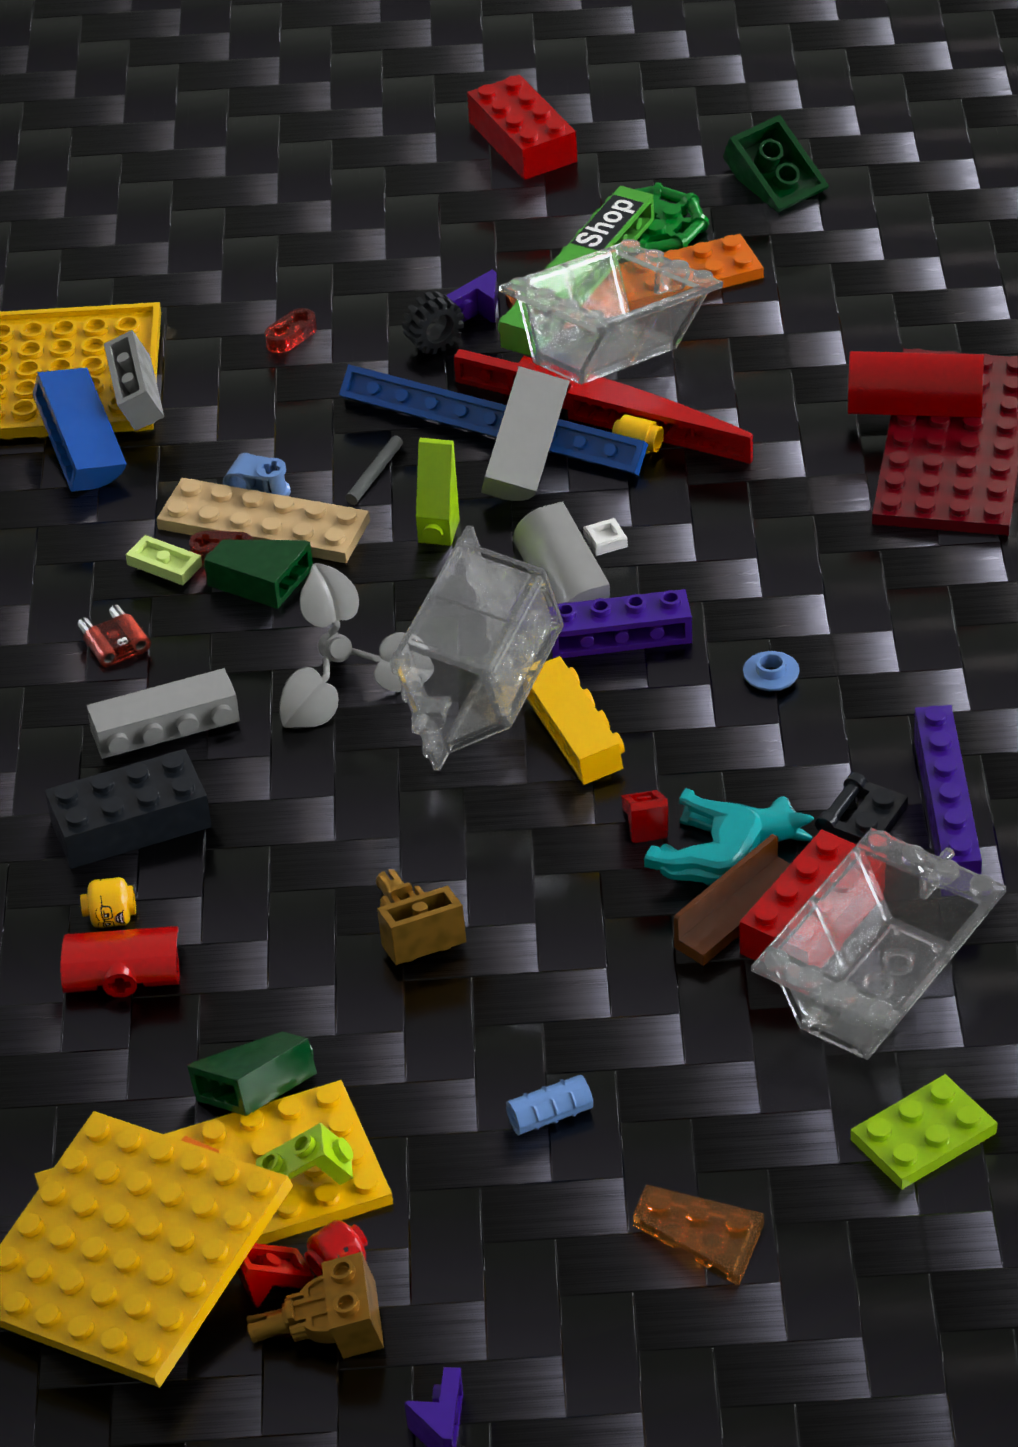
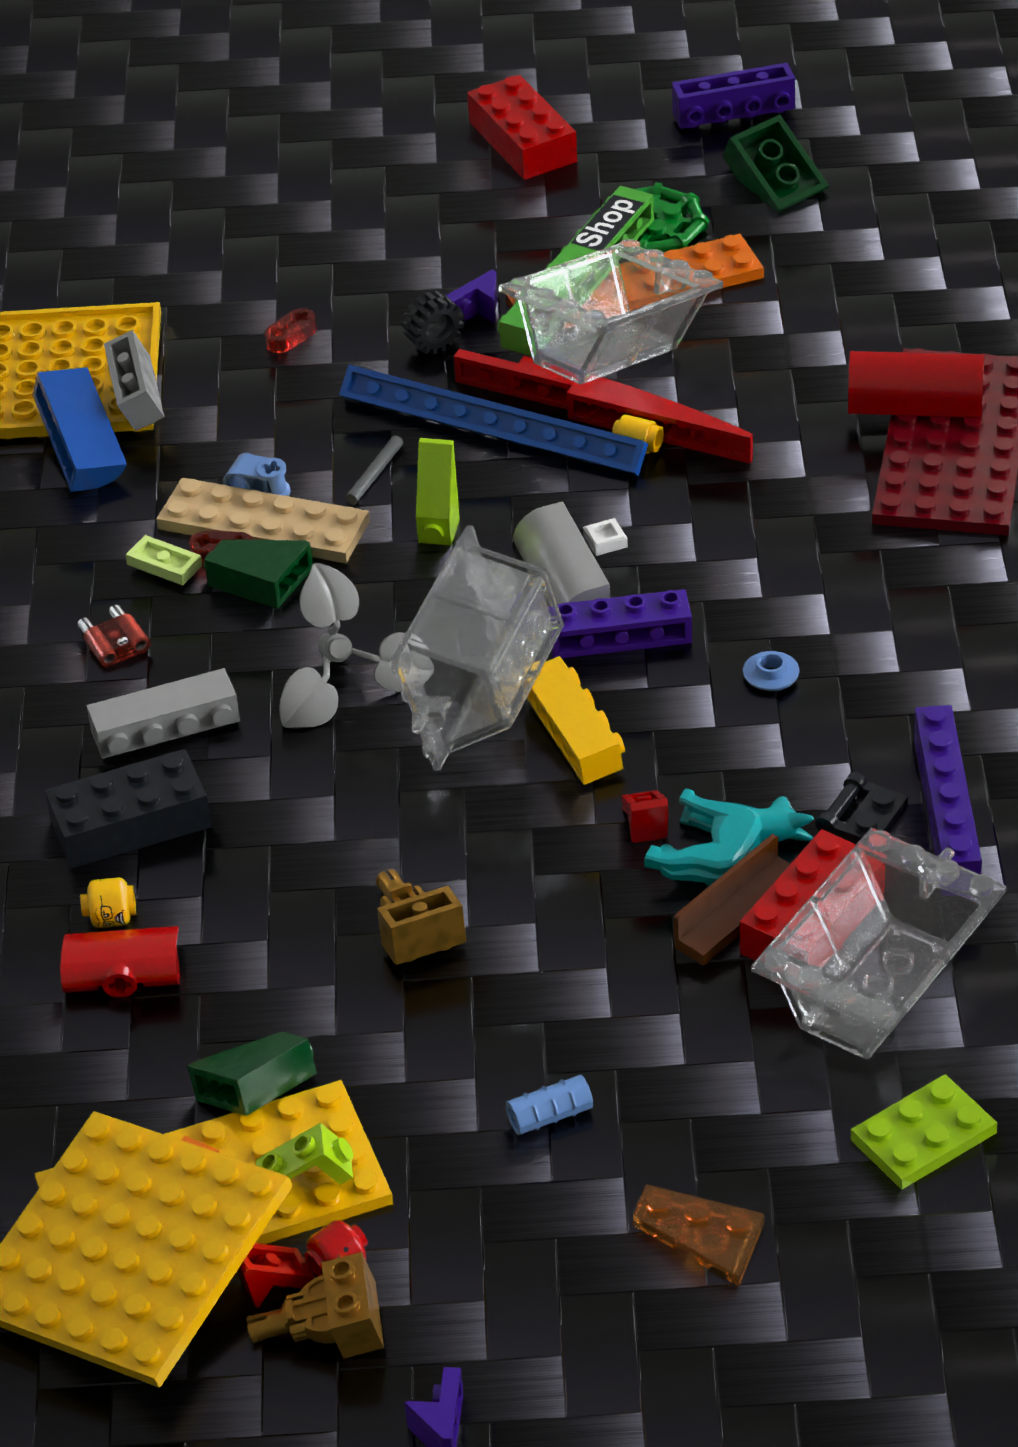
(525, 435): light grey brick -> none
(733, 95): none -> dark purple brick

